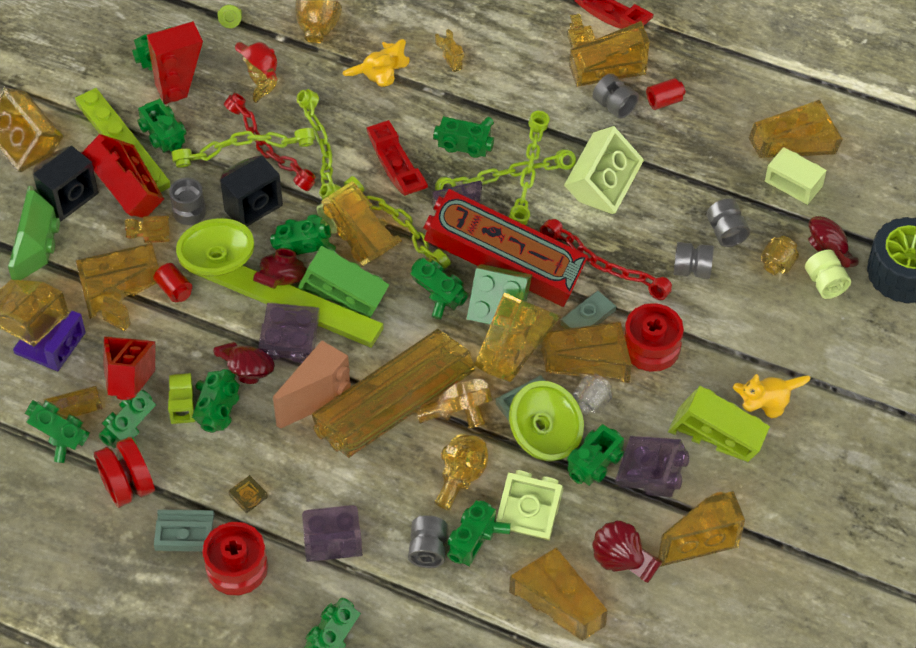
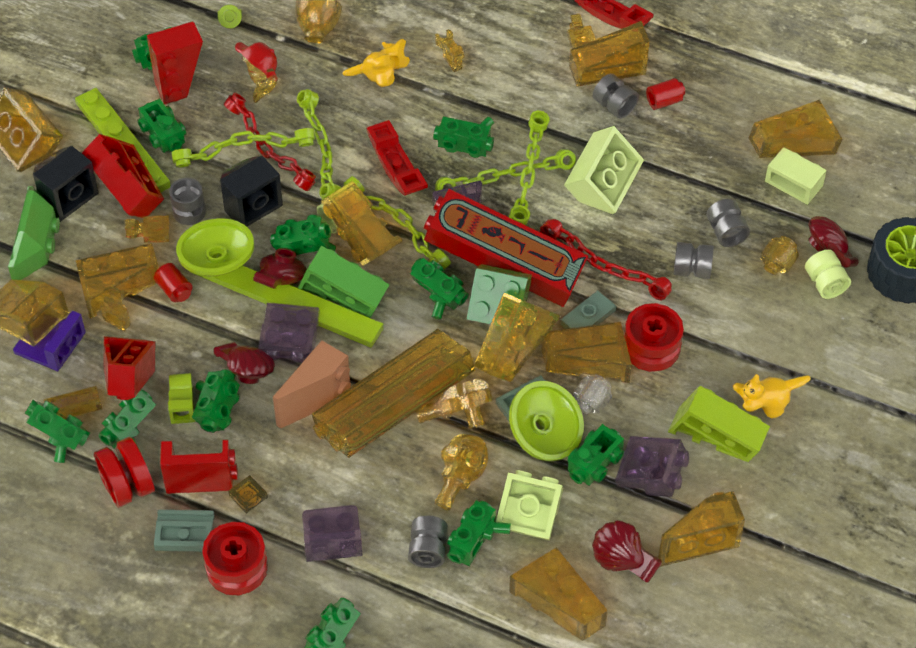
(198, 471): none -> red panel

